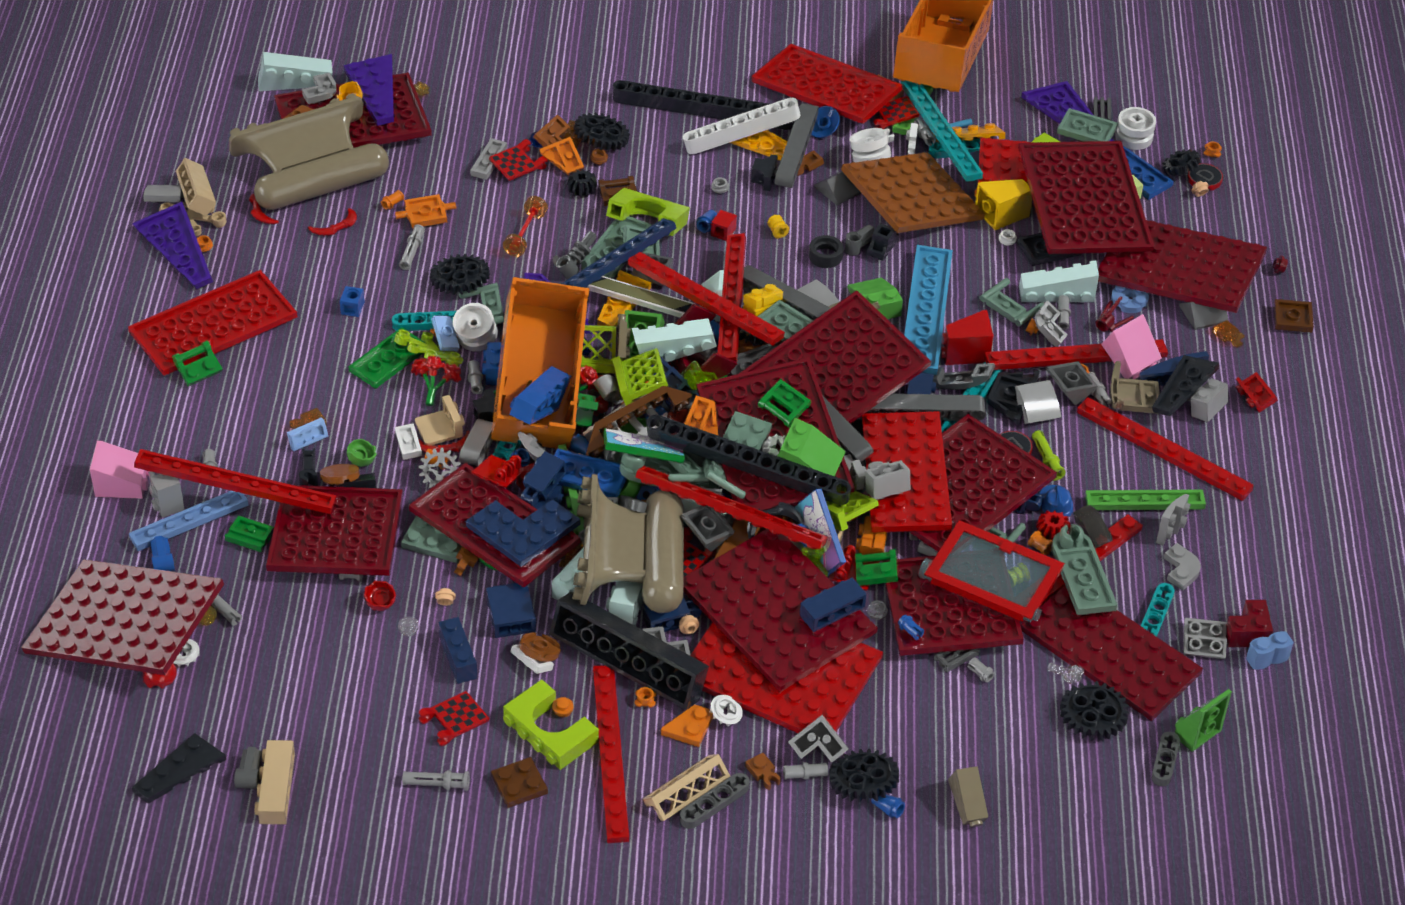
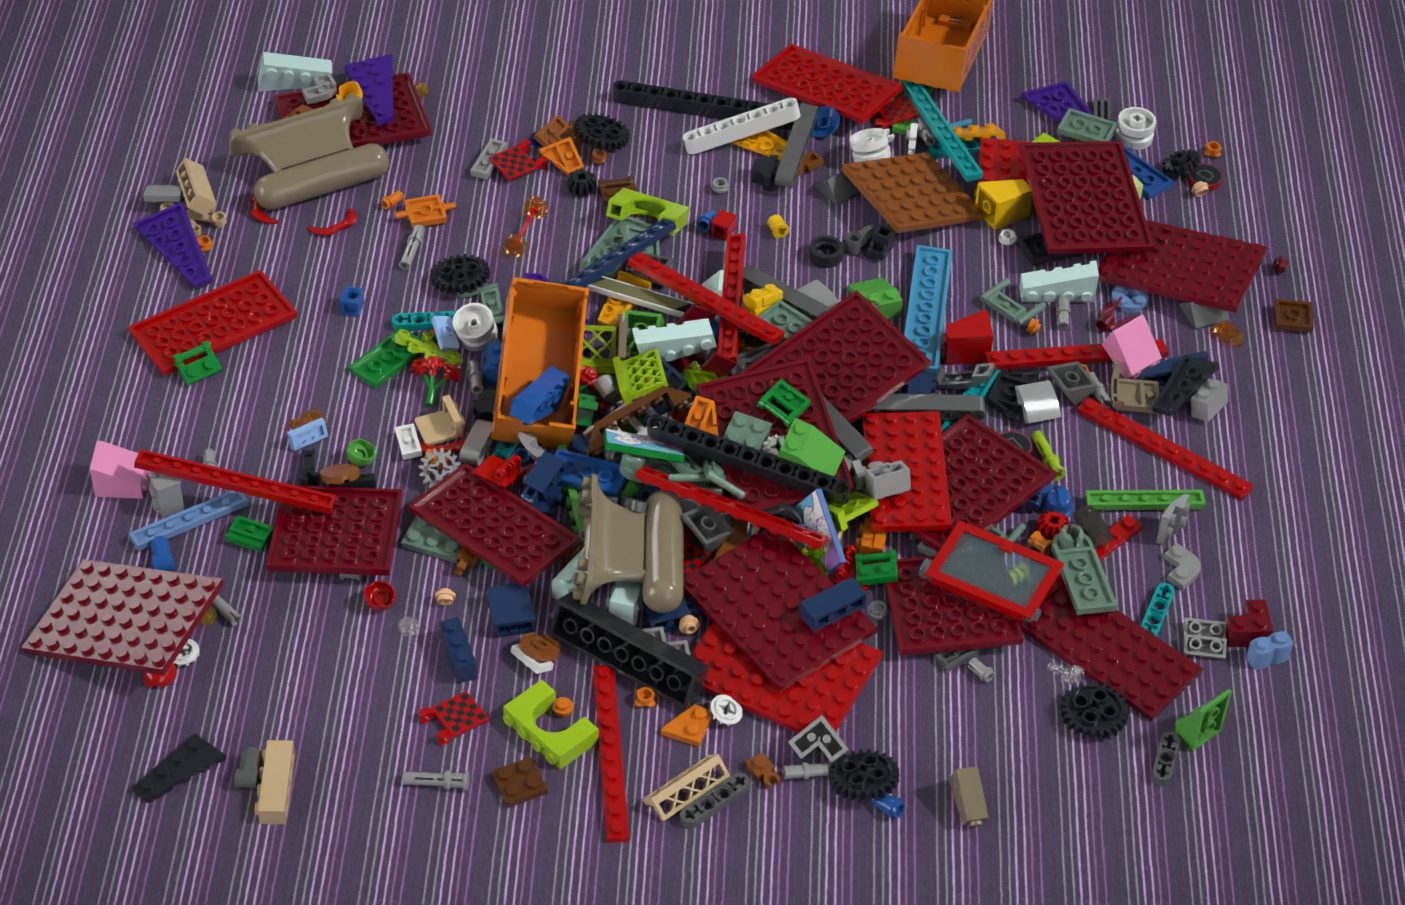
(521, 538): dark blue plate -> none
(568, 263): dark grey piece -> none
(906, 623): blue pin -> none
(1045, 322): light grey plate -> none
(1256, 391): red bracket -> none

